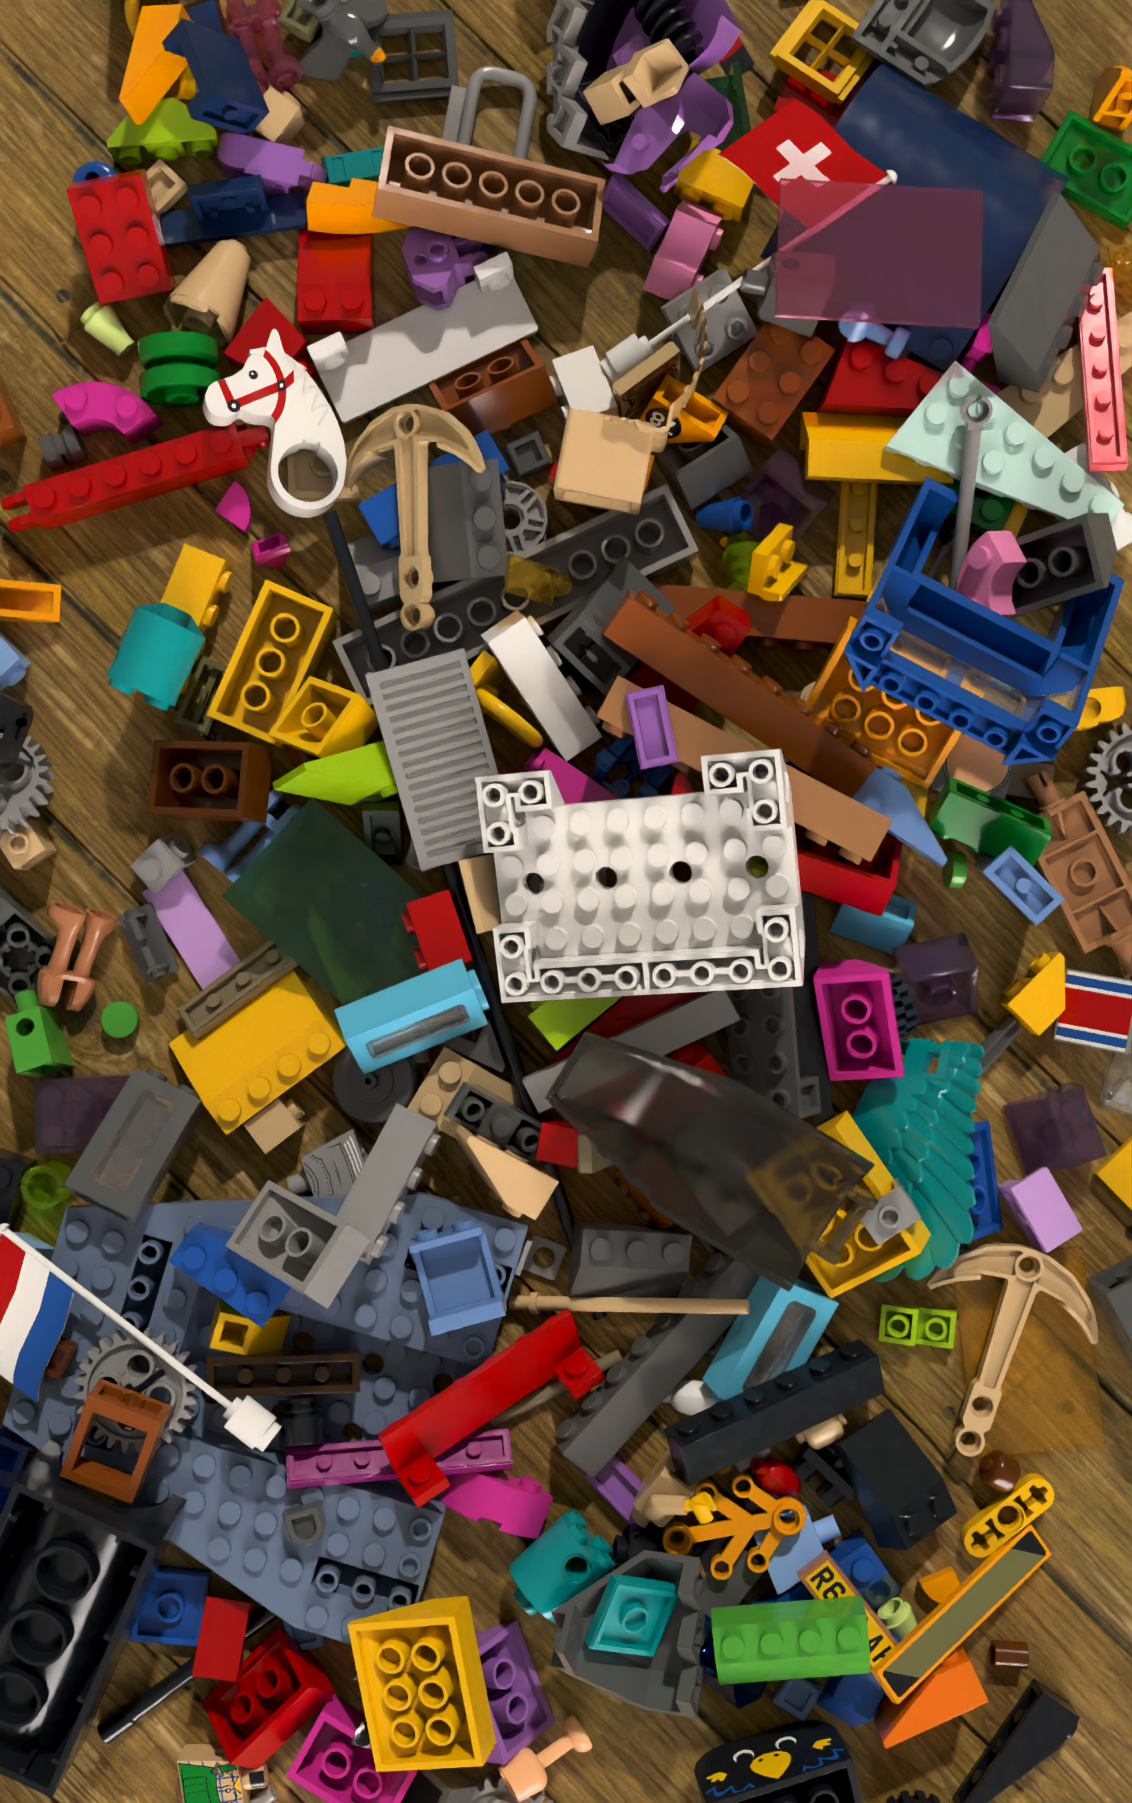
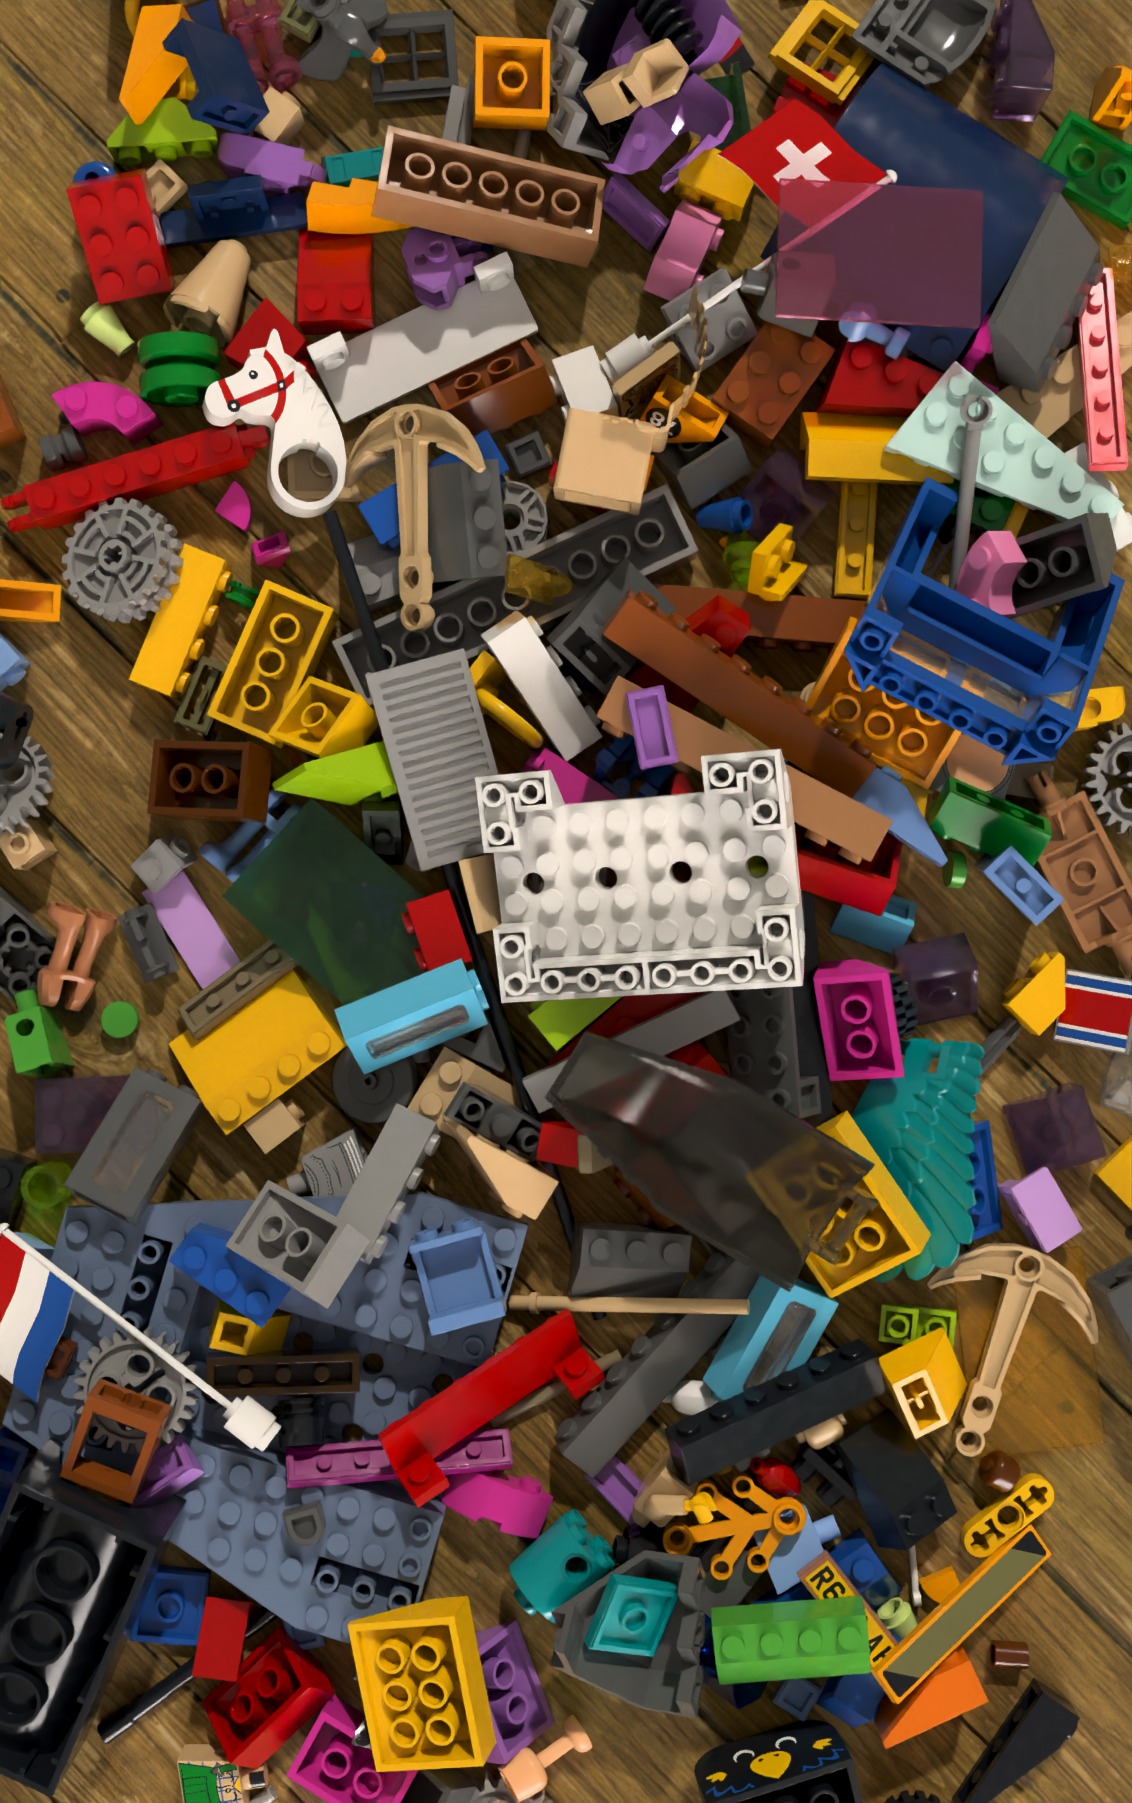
(122, 560): none -> light grey piece
(156, 654): teal cylinder -> none
(169, 1472): none -> medium lavender slope
(242, 595): none -> green bush
(511, 83): none -> light orange brick
(526, 1260): light grey bracket -> none
(891, 1215): light grey bracket -> none
(916, 1596): none -> white hinge
(924, 1381): none -> yellow slope

